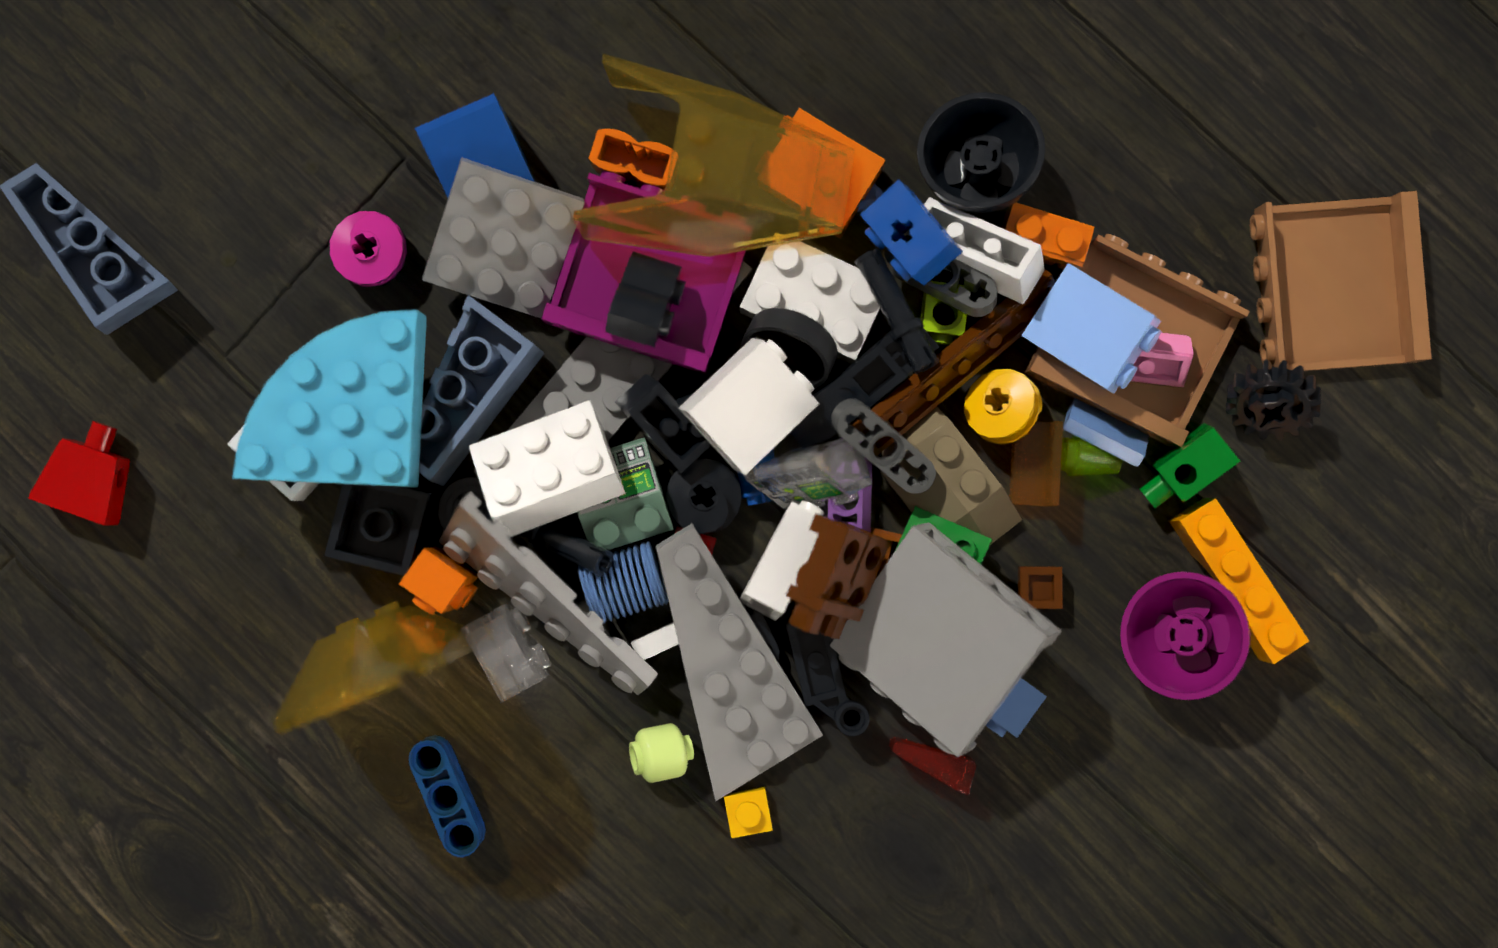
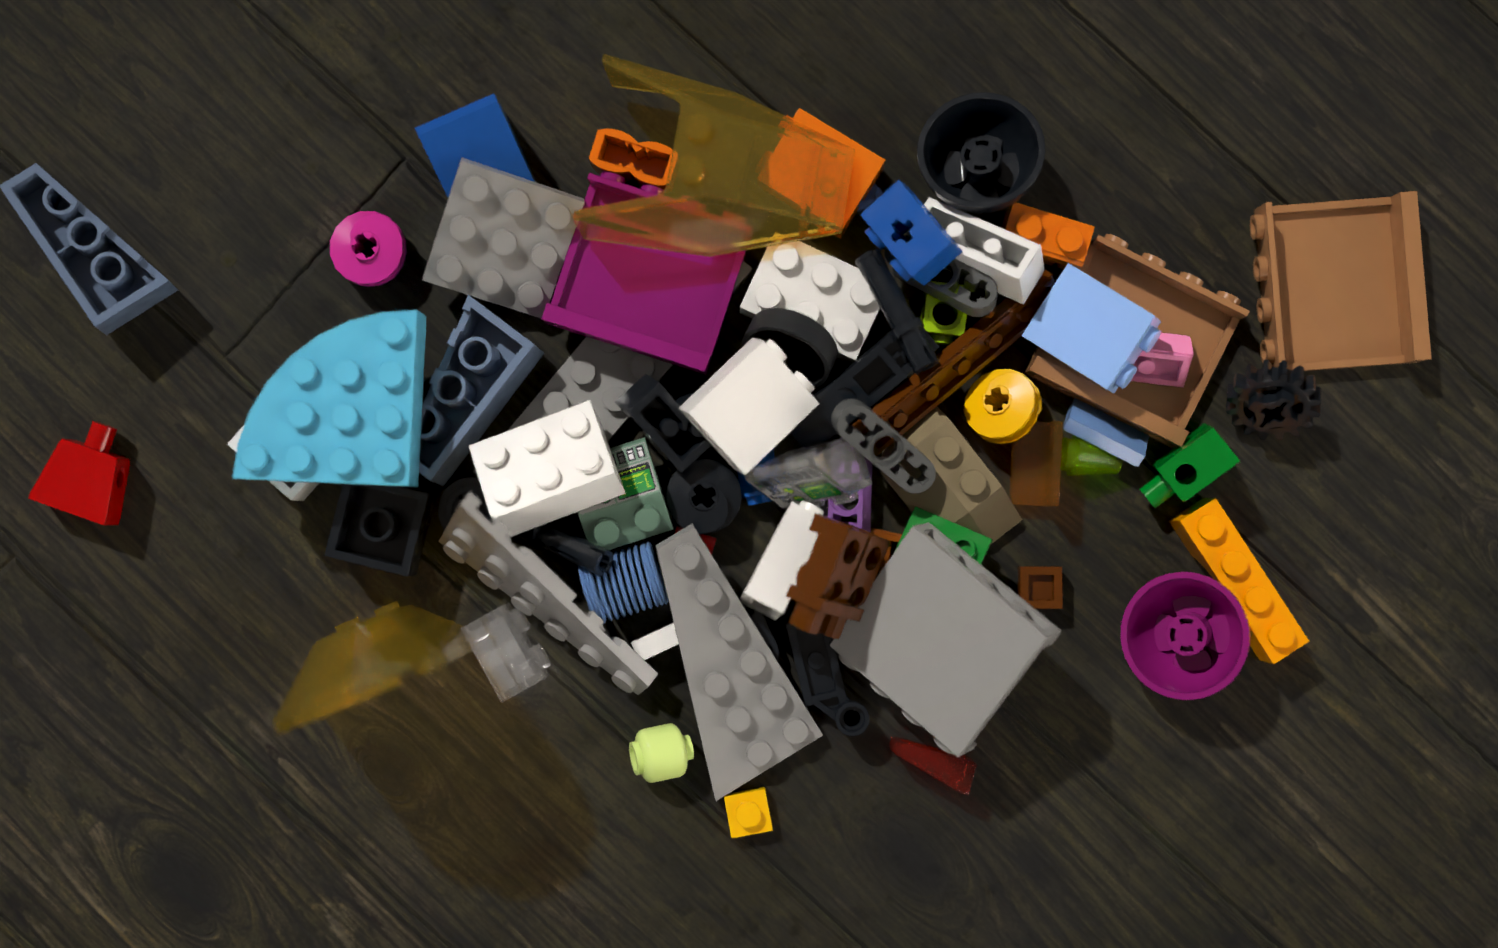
(439, 582): orange brick -> none
(446, 816): blue beam -> none
(644, 300): black brick -> none
(1016, 709): medium blue brick -> none

